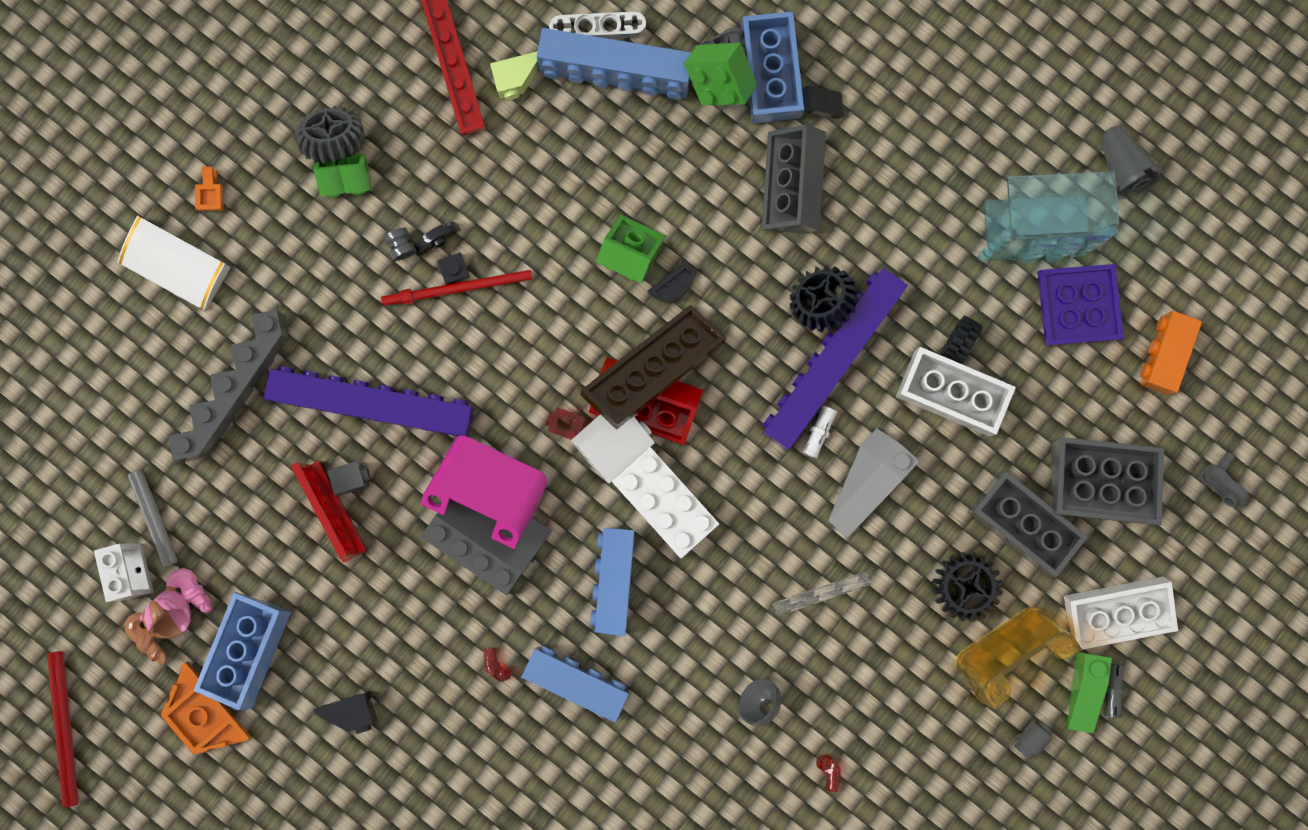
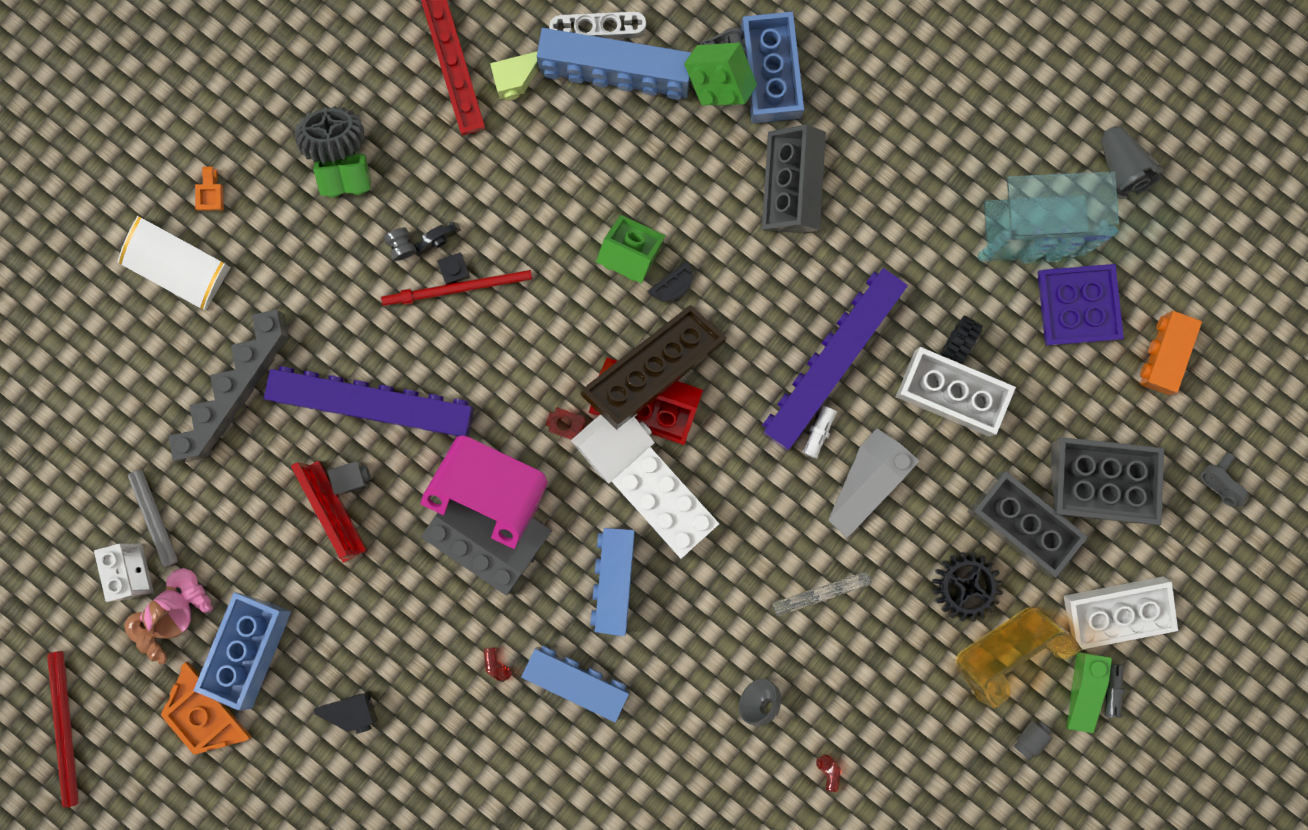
(822, 102): black tile -> none
(826, 307): black gear -> none

